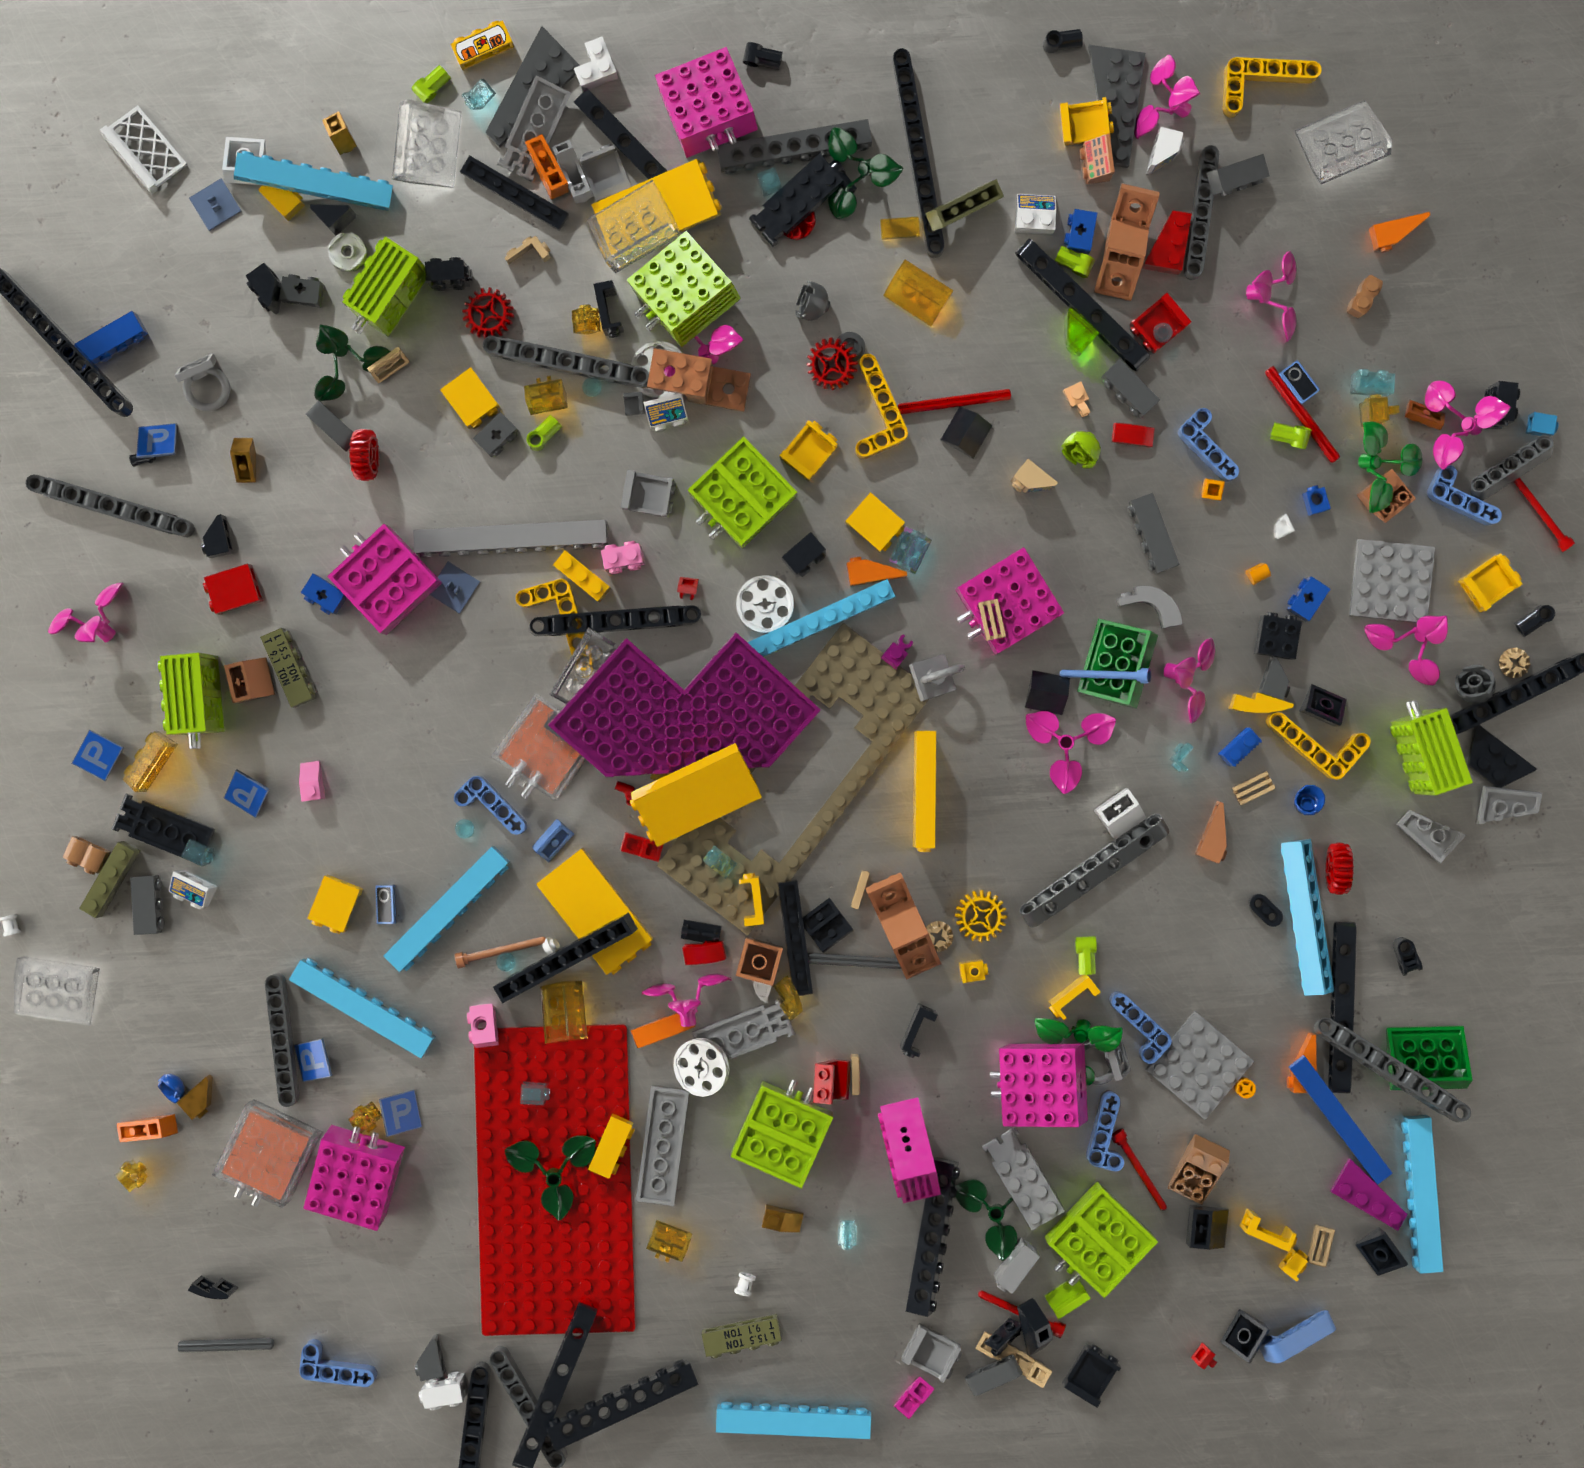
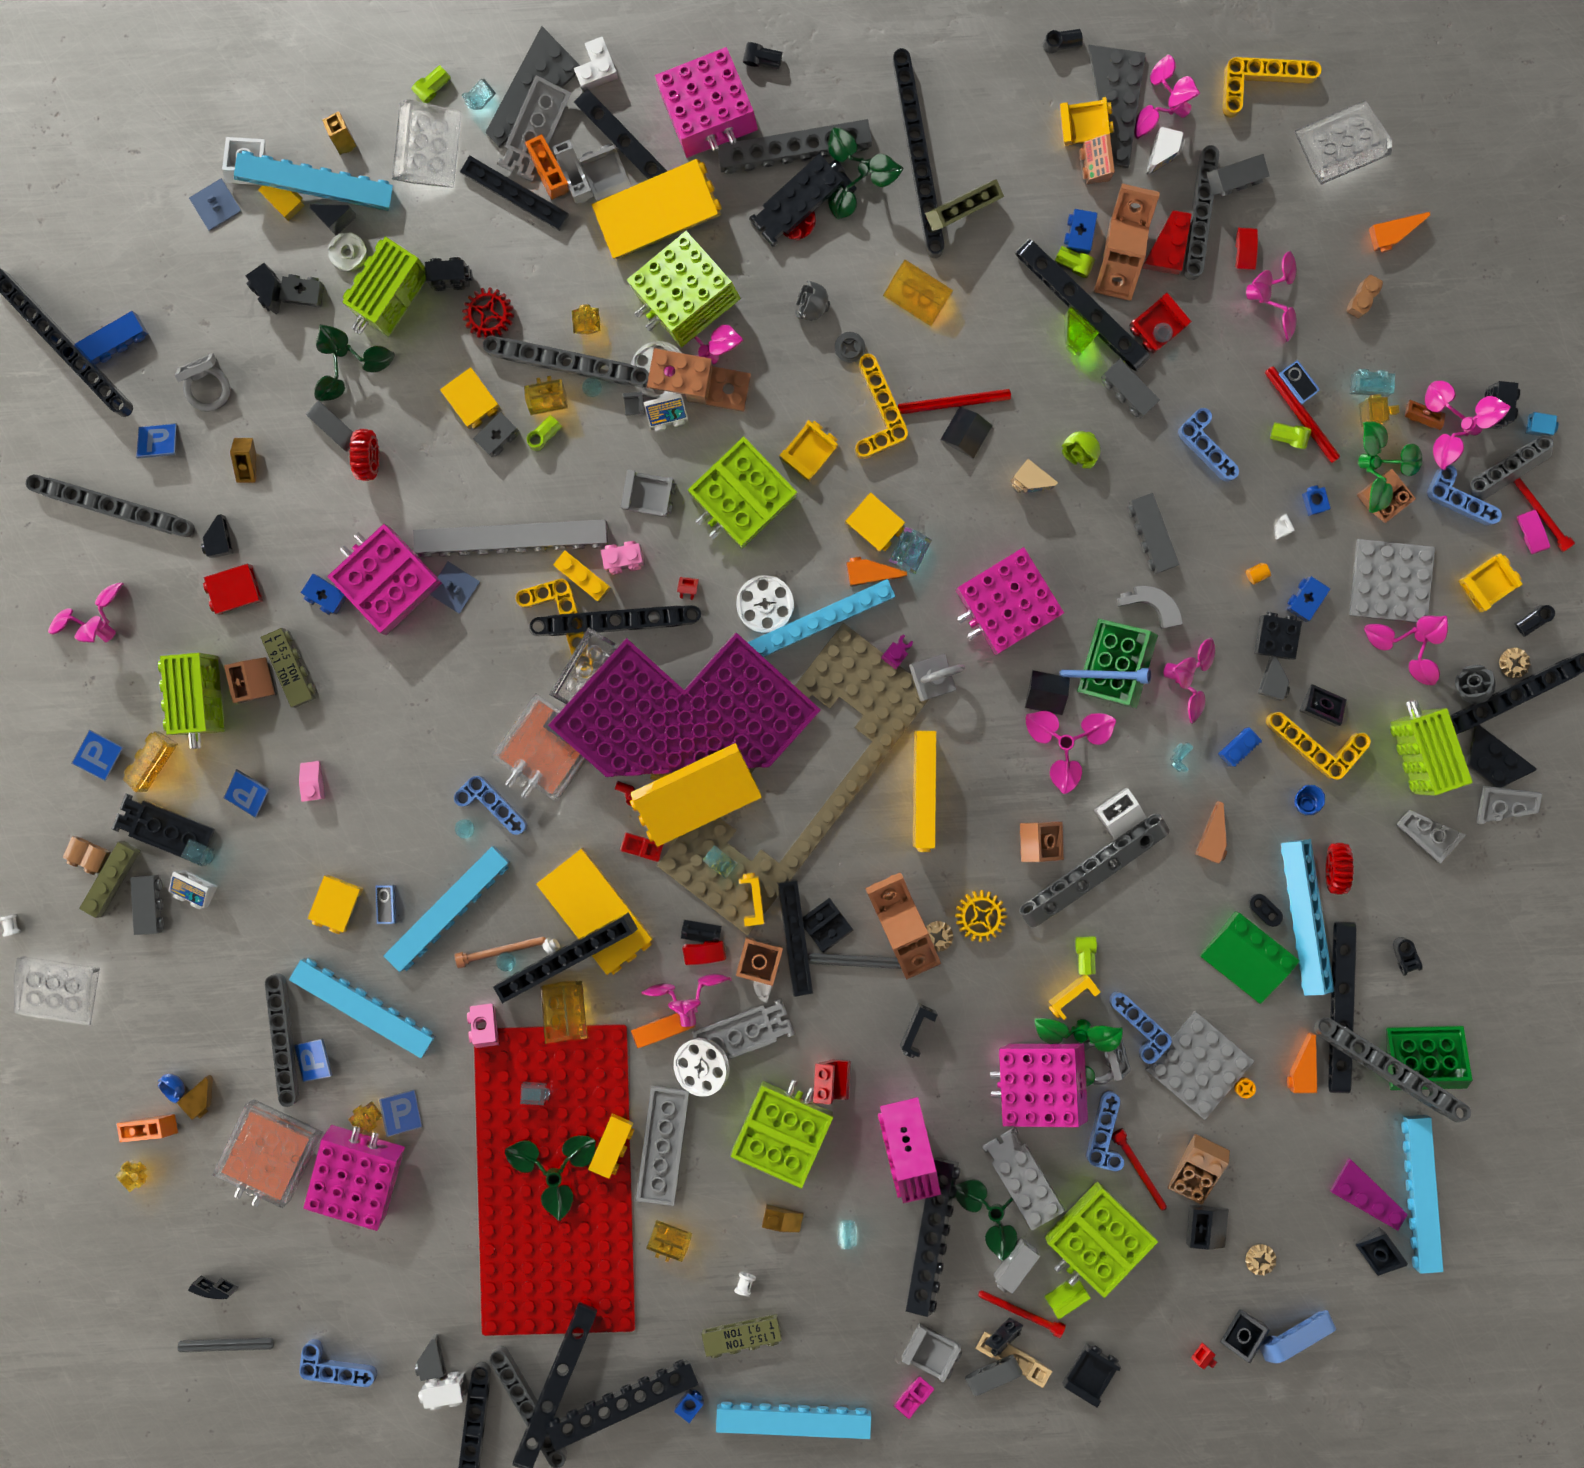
(128, 154): white fence -> none
(134, 461): black pin -> none
(387, 363): tan tile -> none
(482, 44): brick -> none
(528, 244): tan bracket -> none
(552, 840): medium blue slope -> none
(604, 290): black panel -> none
(633, 227): clear slope -> none
(686, 1412): none -> blue brick
(769, 181): clear light blue brick -> none
(787, 991): clear yellow slope -> none
(804, 555): black brick -> none
(841, 349): red gear -> none
(855, 1074): tan tile -> none
(860, 889): tan tile -> none
(899, 228): clear yellow tile -> none
(966, 967): yellow brick -> none
(999, 617): tan tile -> none
(1034, 1326): black slope -> none
(1035, 214): white slope -> none
(1041, 841): none -> nougat slope
(1077, 397): light nougat plate -> none
(1133, 434): red slope -> none
(1212, 489): light orange brick -> none
(1246, 248): none -> red slope
(1249, 957): none -> green slope
(1250, 1226): yellow panel -> none
(1257, 1252): none -> tan gear
(1258, 704): yellow slope -> none
(1268, 781): tan tile -> none
(1294, 1263): yellow brick -> none
(1317, 1228): tan tile -> none
(1340, 1120): blue tile -> none
(1534, 532): none -> dark pink slope

